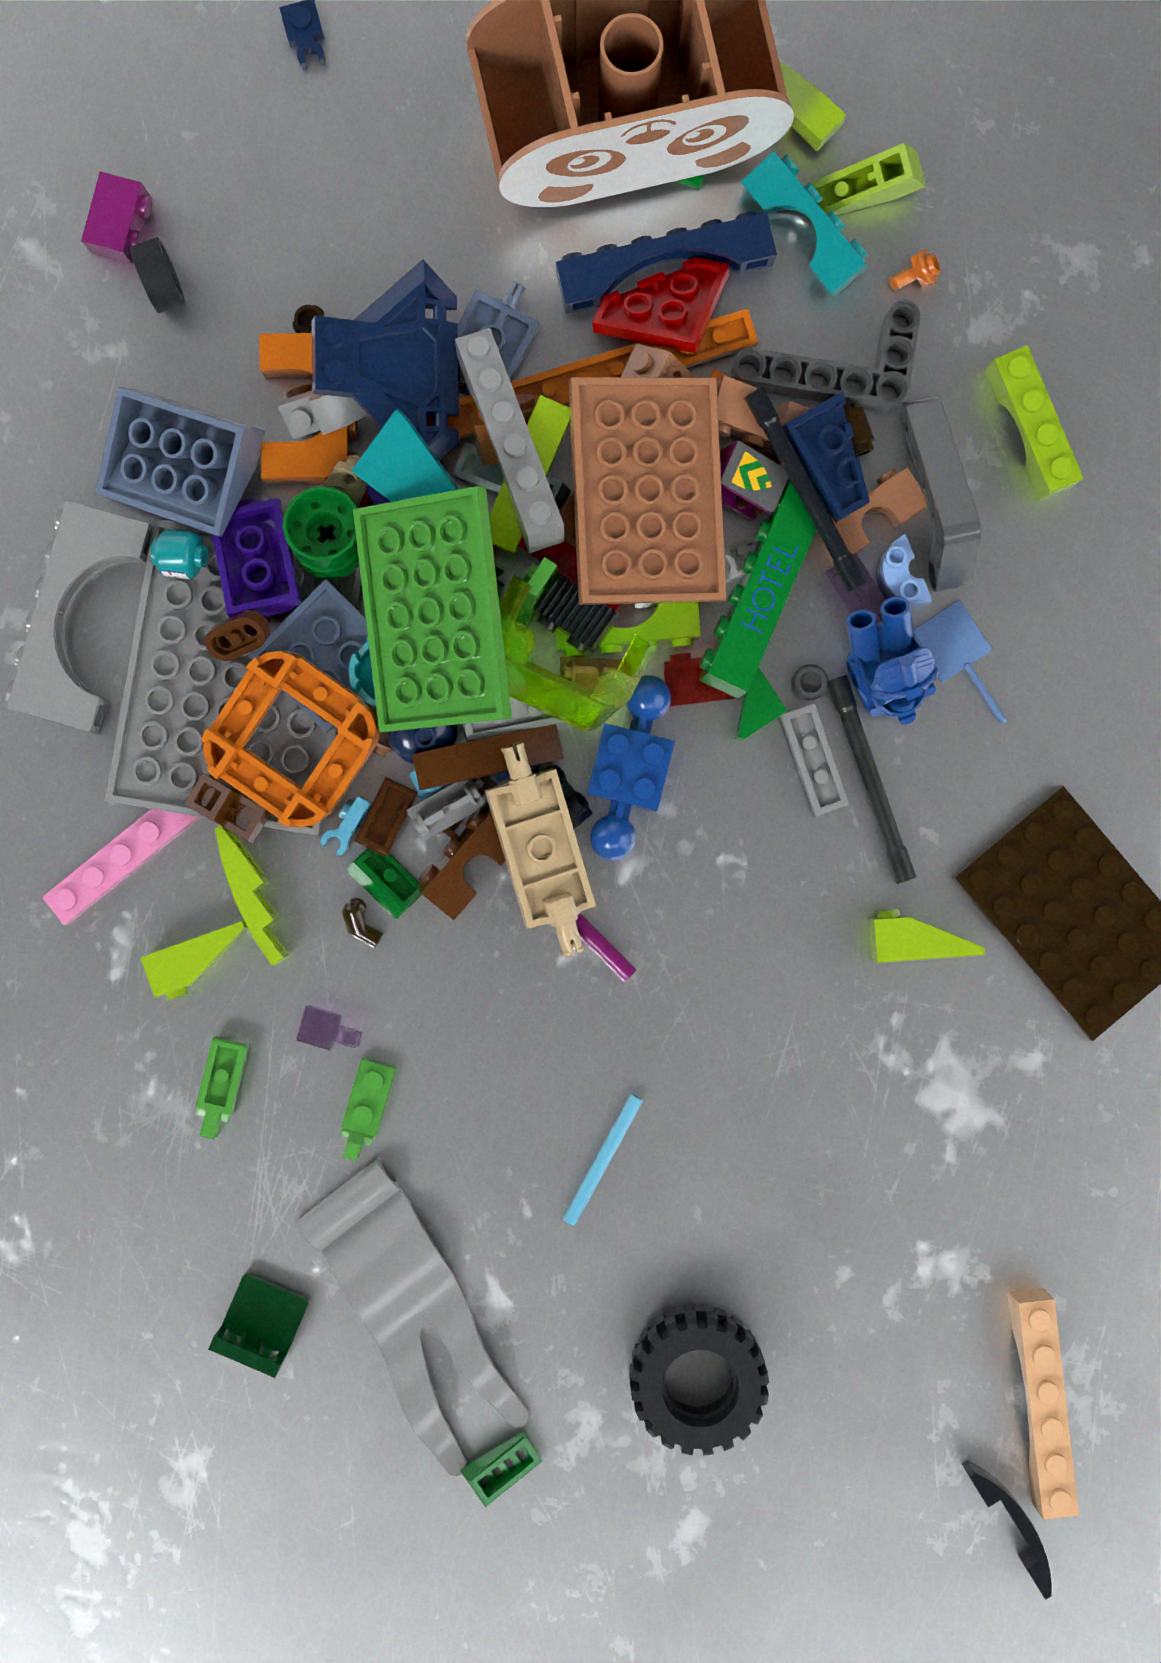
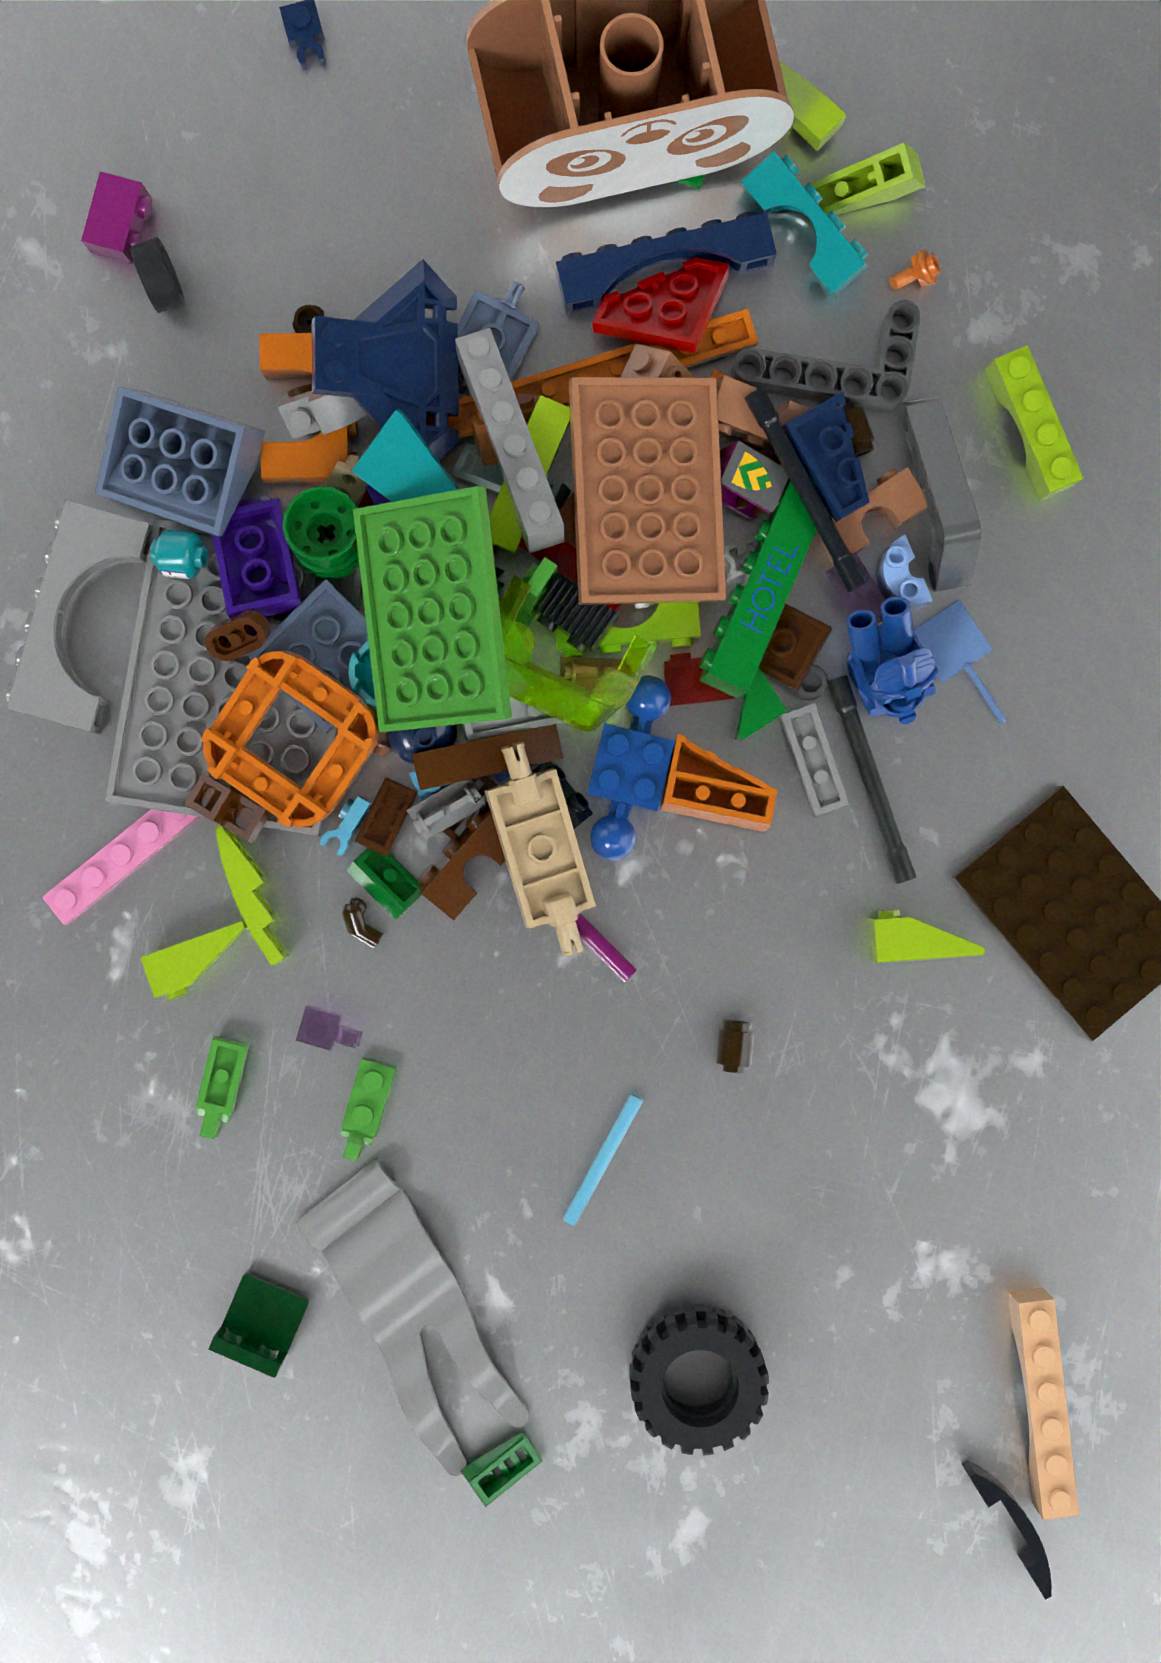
(714, 790): none -> orange wedge
(735, 1046): none -> dark brown brick
(793, 647): none -> reddish brown tile

